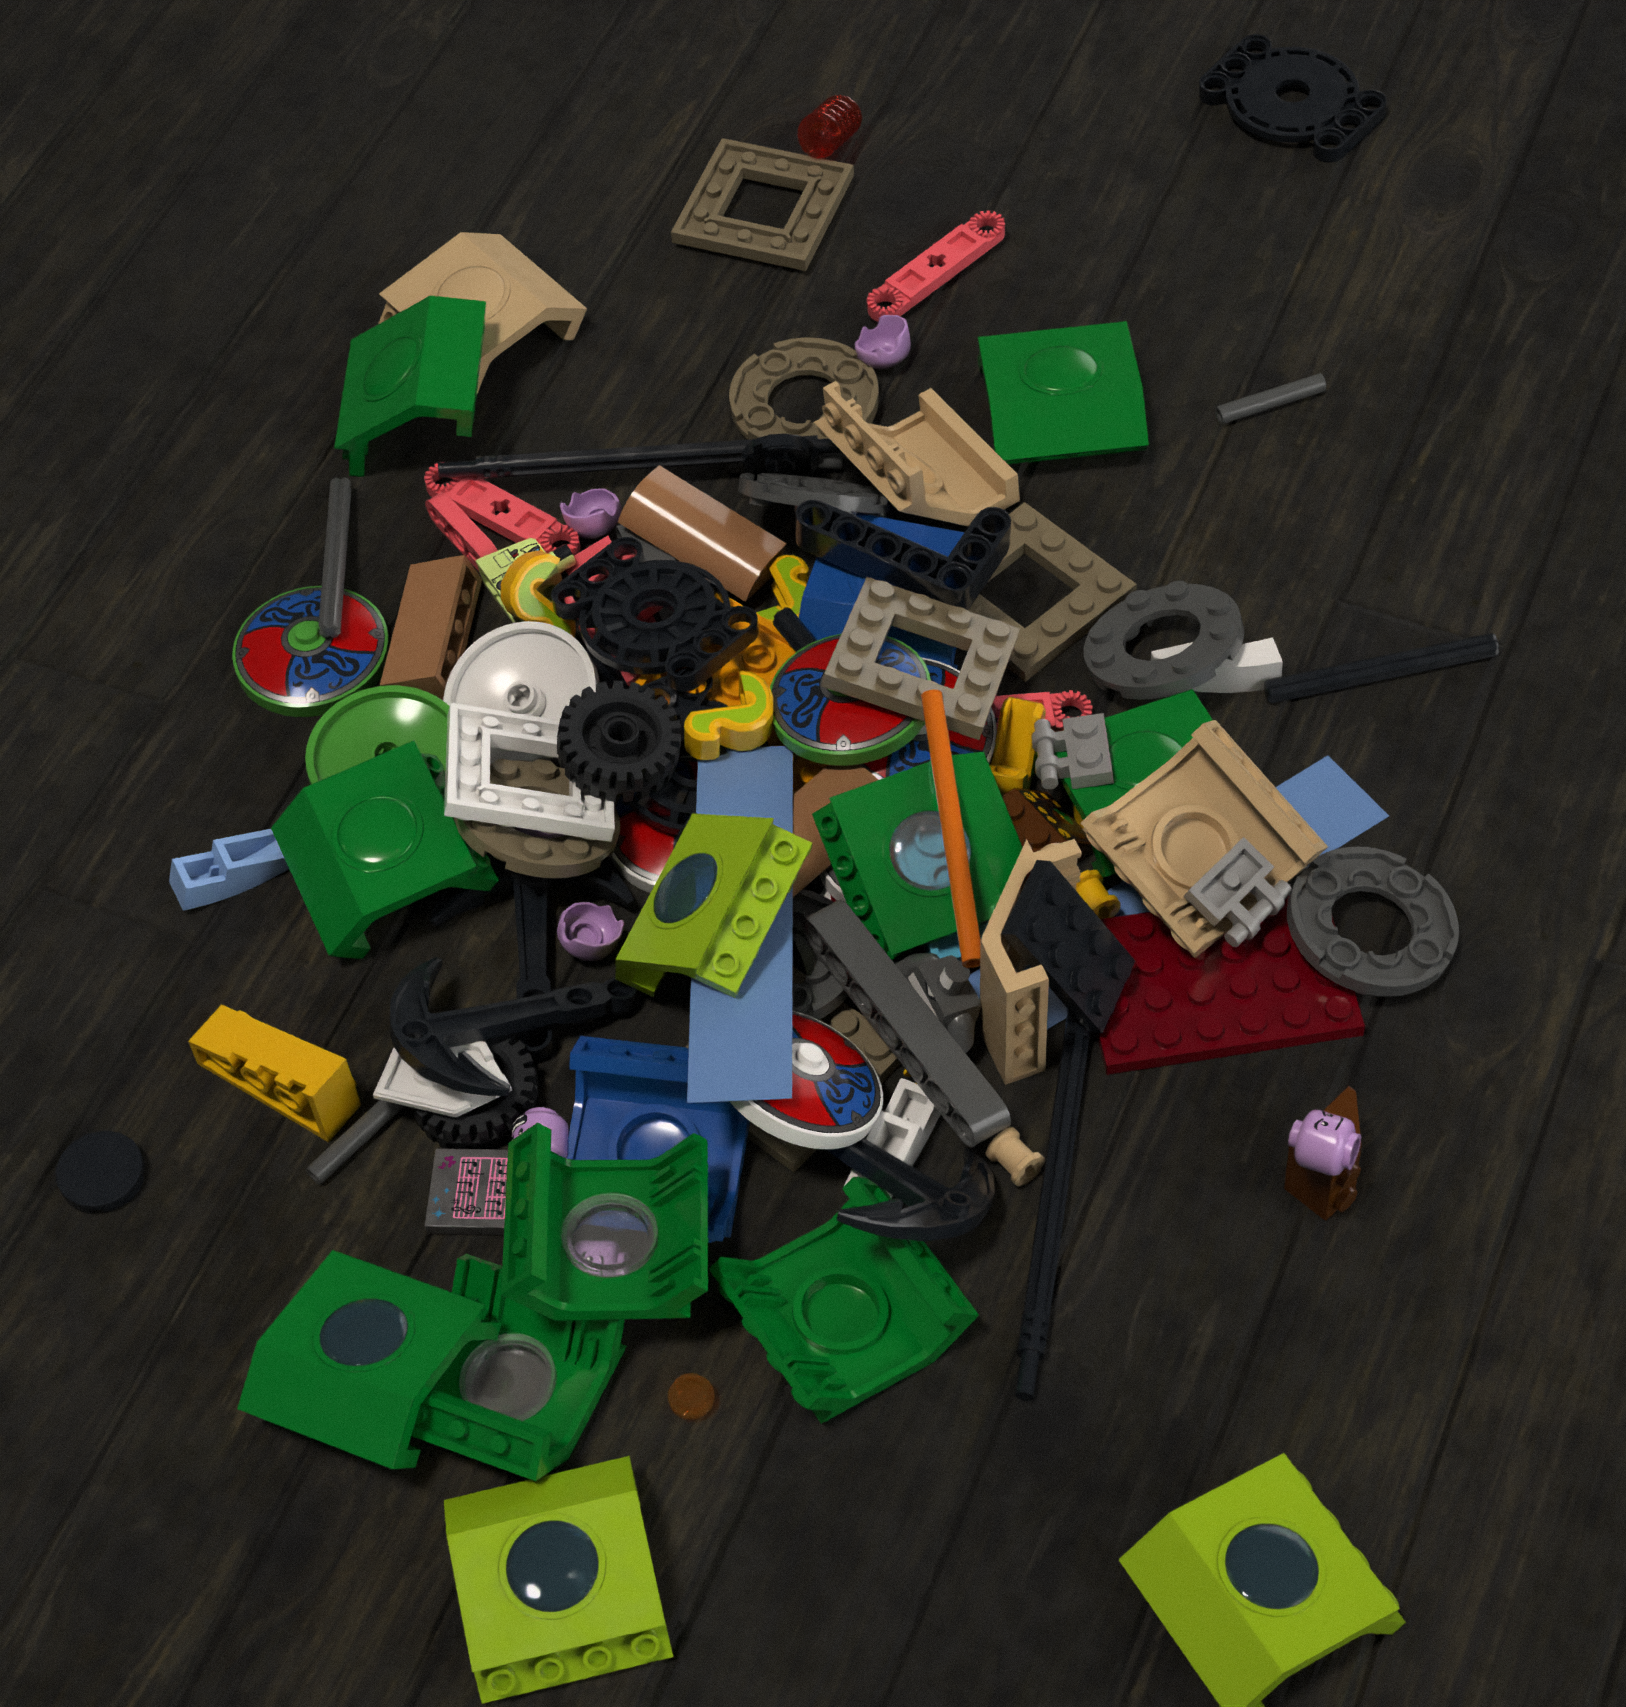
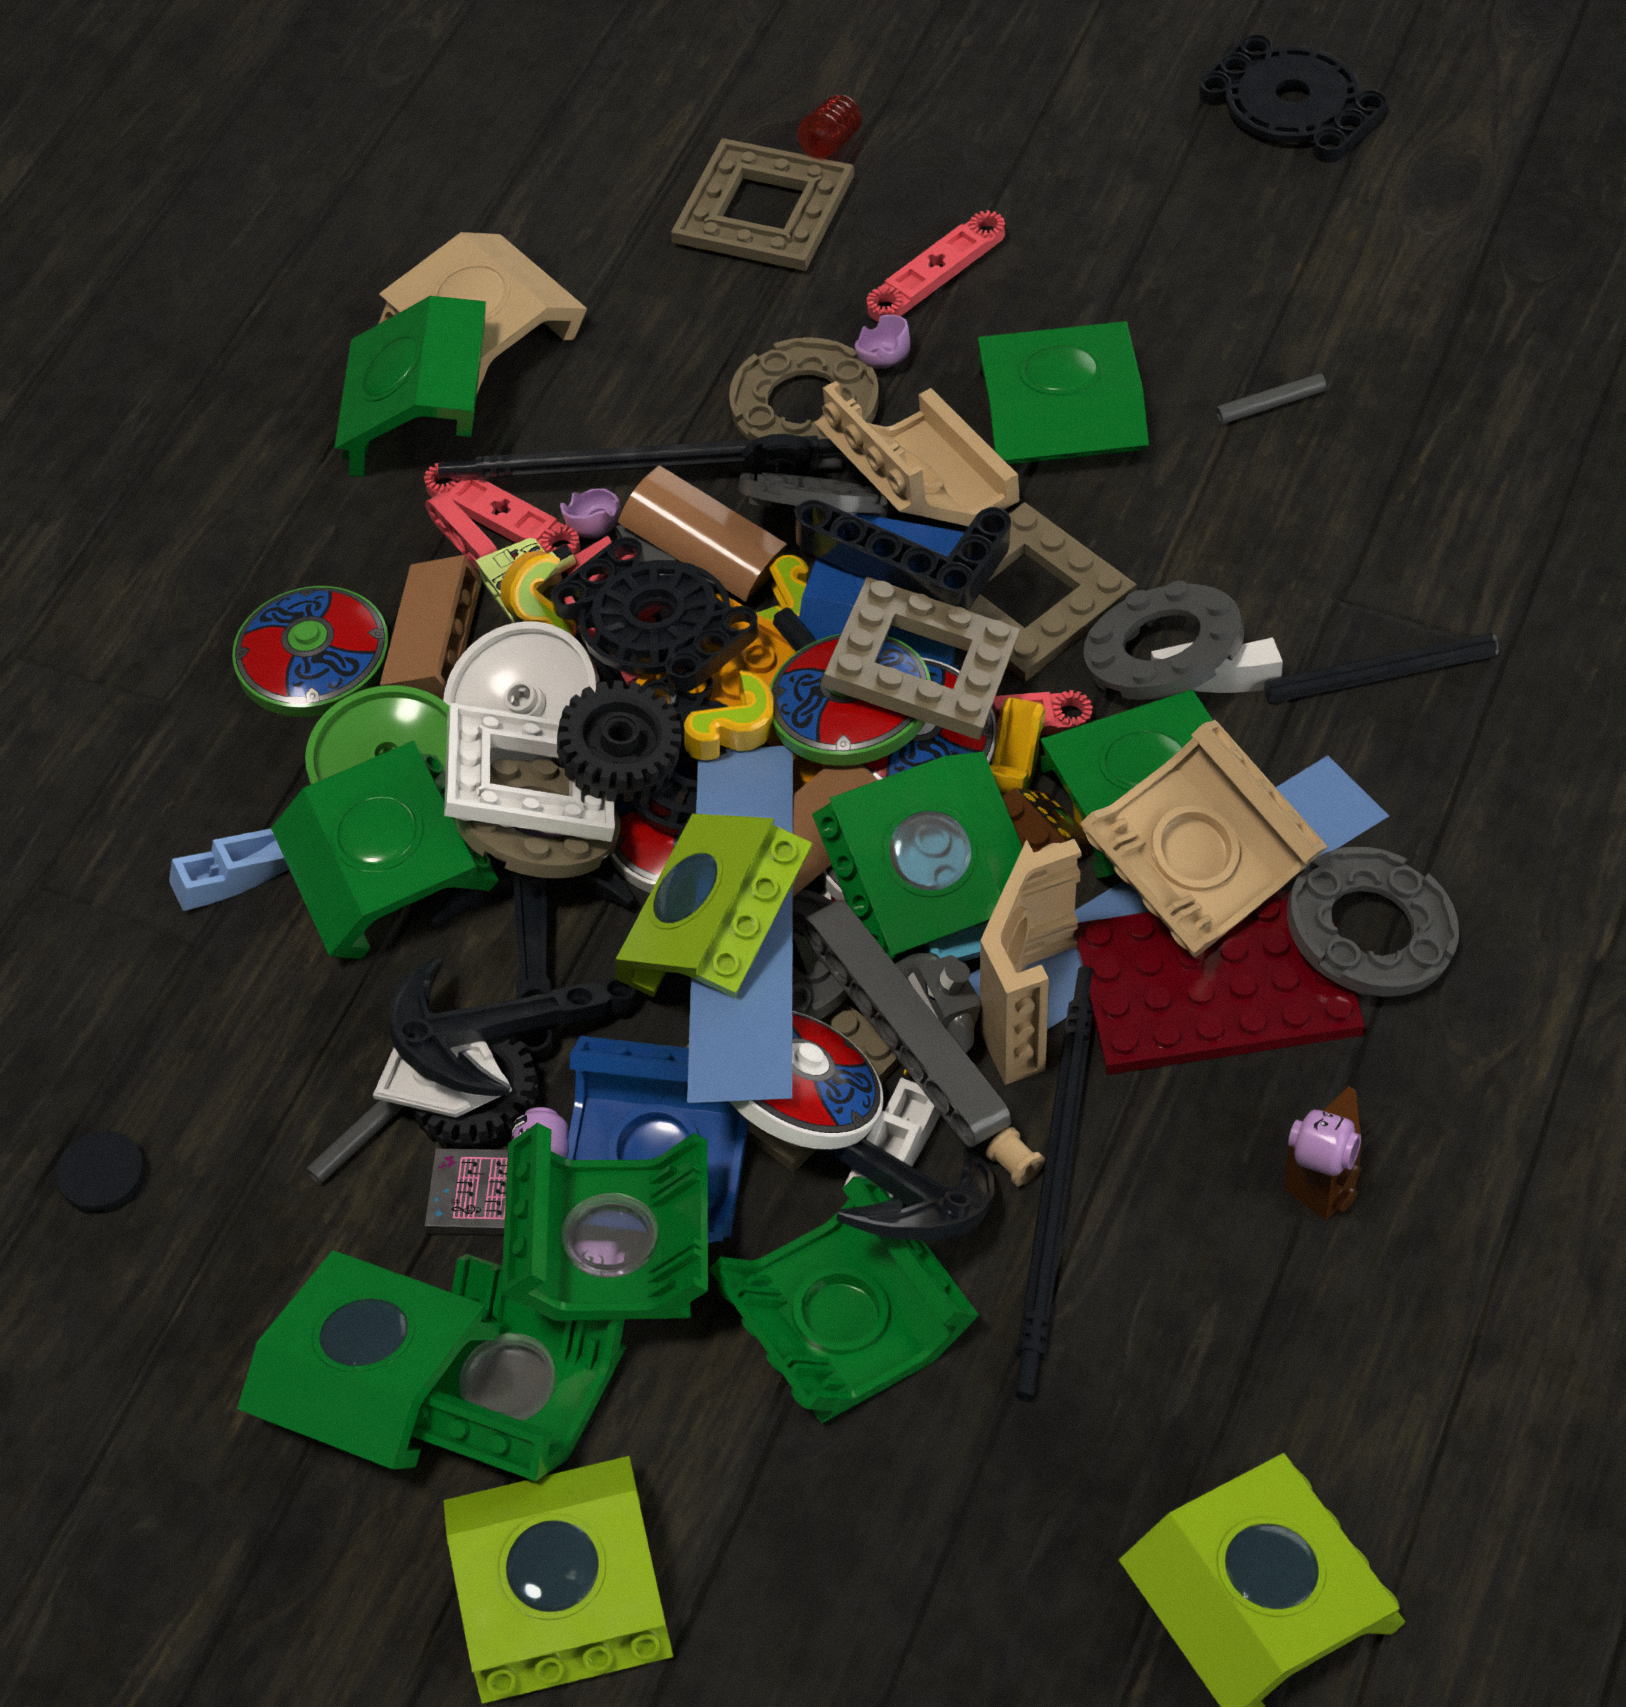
(278, 1070): yellow wedge -> none
(335, 558): dark grey axle -> none
(589, 931): lavender hair -> none
(691, 1396): clear orange plate -> none
(952, 828): orange piece -> none
(1073, 945): black plate -> none
(1086, 750): light grey plate -> none
(1096, 895): yellow bush -> none
(1228, 882): light grey plate -> none

